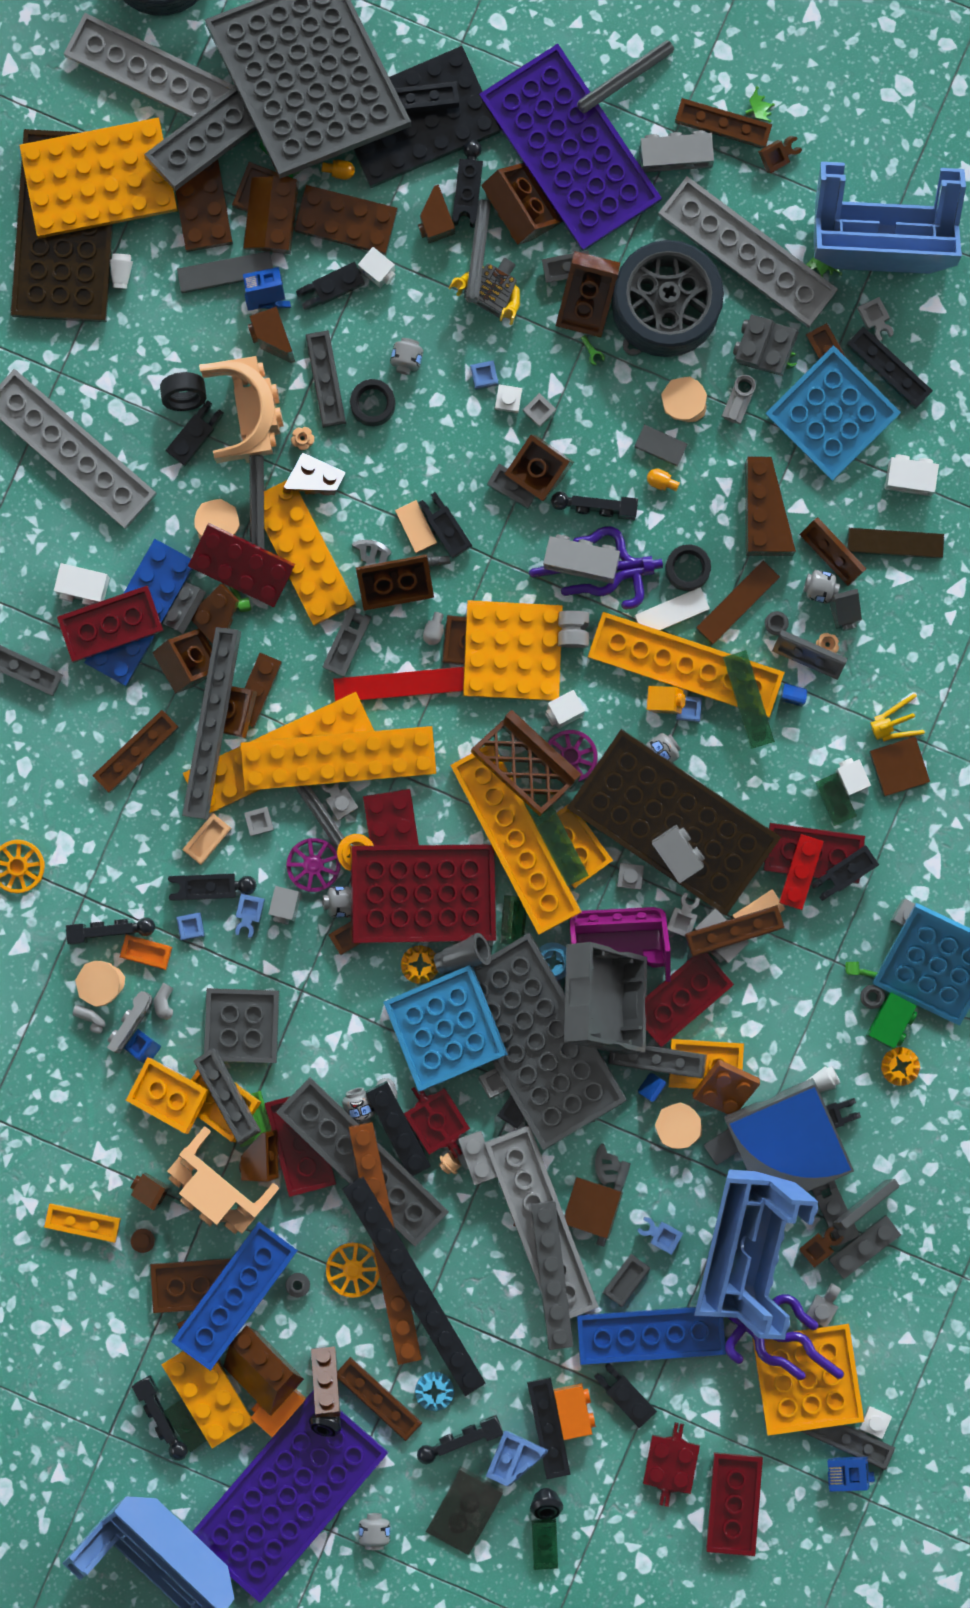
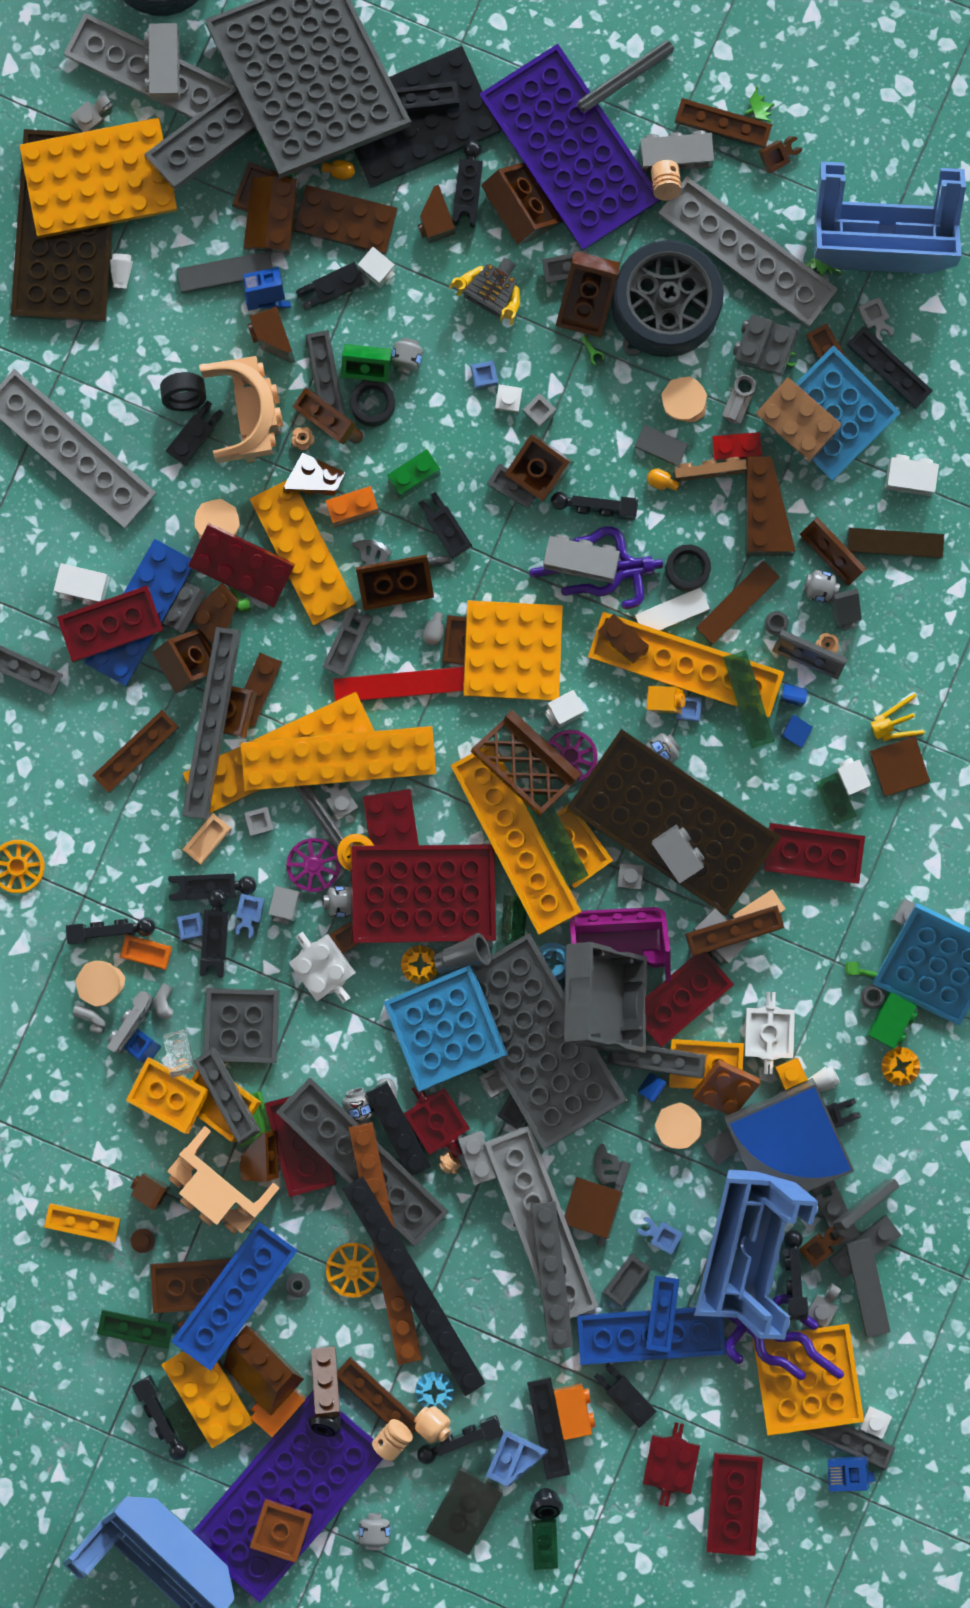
(89, 116): none -> light grey plate
(135, 1329): none -> dark green plate
(163, 62): none -> light grey brick
(178, 1053): none -> clear plate
(204, 210): reddish brown plate -> none
(215, 934): none -> black plate
(256, 466): dark grey axle -> none
(280, 1530): none -> dark orange plate
(322, 967): none -> white plate
(327, 417): none -> reddish brown piece
(352, 506): none -> orange brick
(365, 363): none -> green brick
(394, 1437): none -> light nougat piece
(414, 474): none -> green brick
(416, 526): light nougat tile -> none
(432, 1424): none -> light nougat head
(478, 251): dark grey axle -> none
(573, 629): light grey wheel -> none
(623, 638): none -> reddish brown plate
(662, 1313): none -> blue plate
(665, 181): none -> light nougat piece
(682, 919): light grey plate -> none
(710, 469): none -> medium nougat plate
(736, 445): none -> red plate
(769, 1032): none -> white plate
(790, 1073): none -> light orange brick
(796, 731): none -> blue slope
(797, 1304): none -> black plate
(798, 419): none -> medium nougat brick
(801, 872): red plate -> none
(847, 871): black hinge -> none
(868, 1287): none -> dark grey tile

